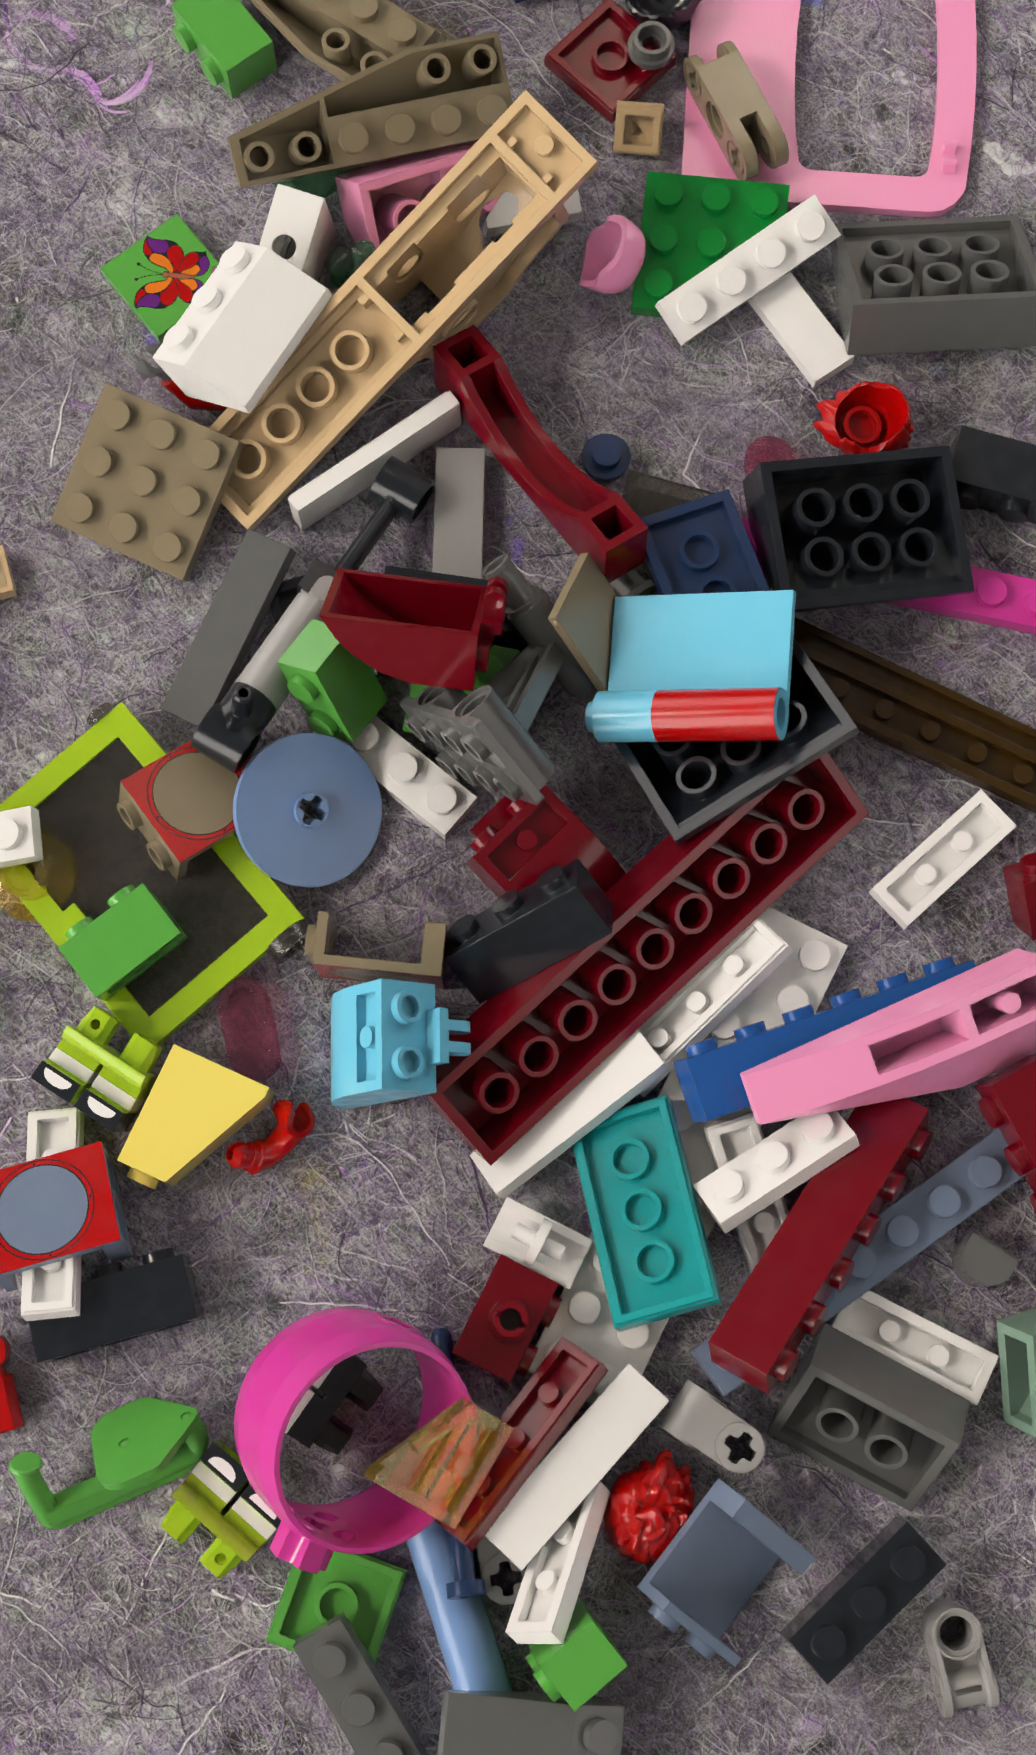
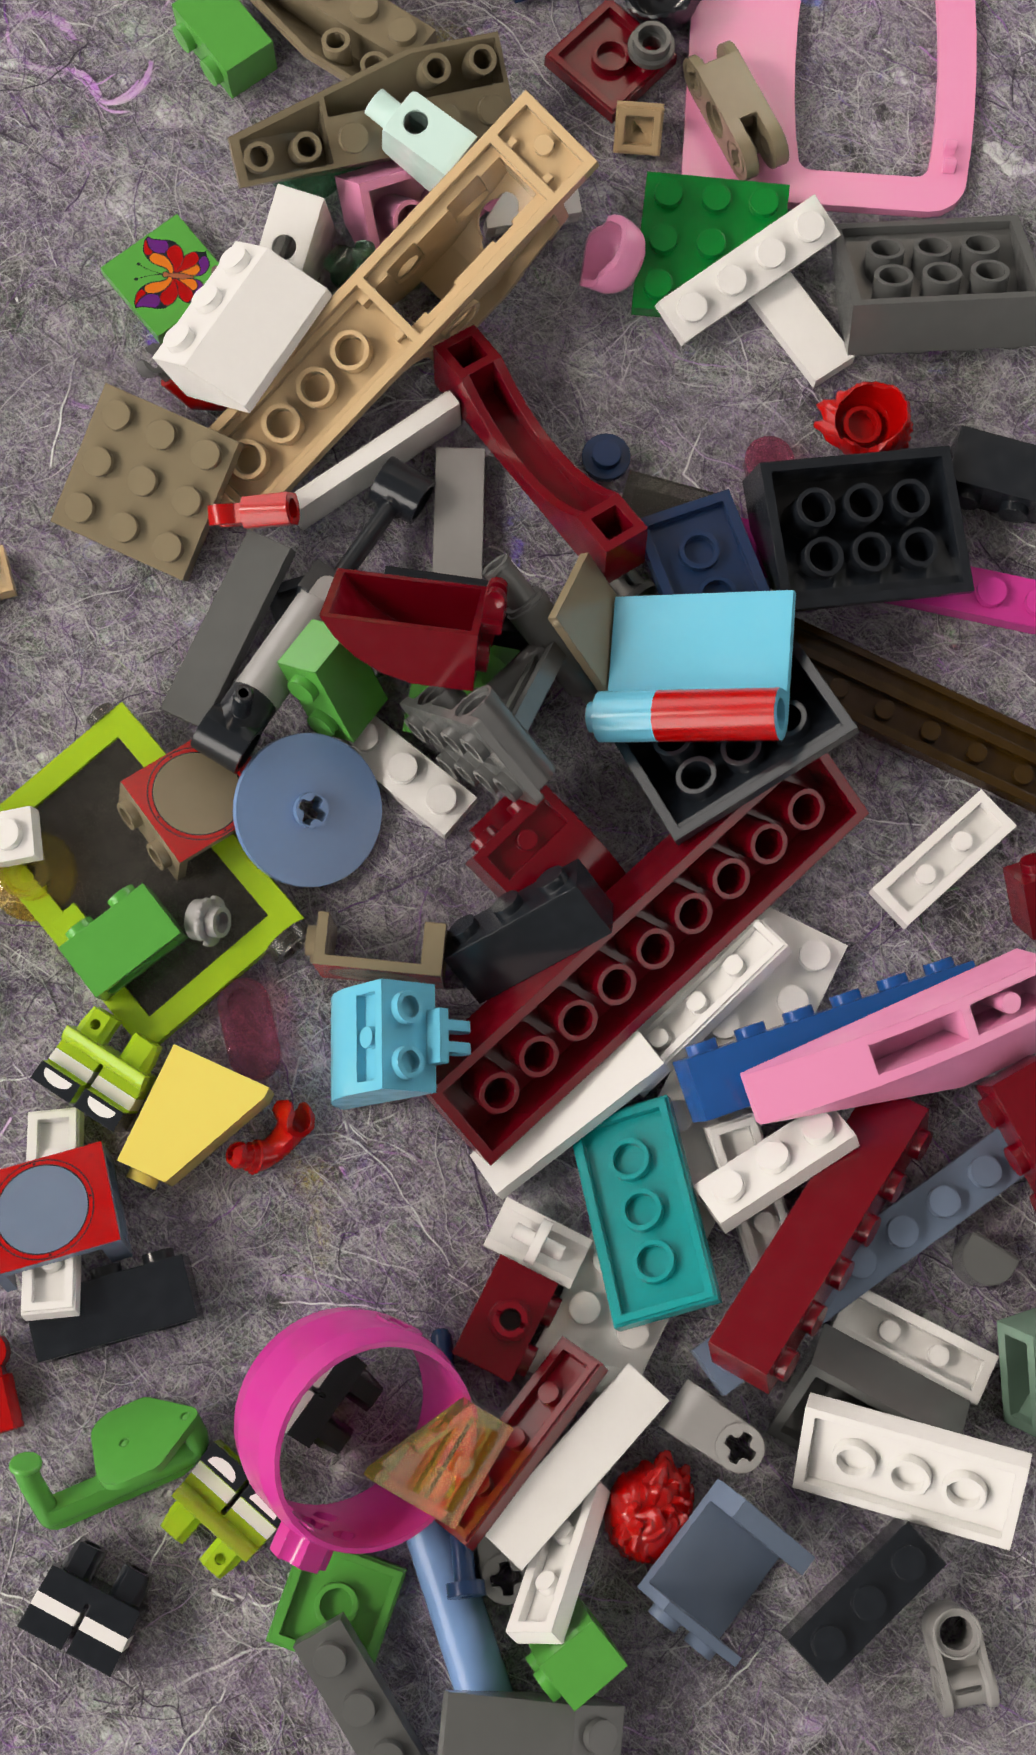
(113, 1612): none -> black hips
(207, 920): none -> light grey plate
(257, 511): none -> bar
(419, 136): none -> light aqua torso
(911, 1470): none -> white plate

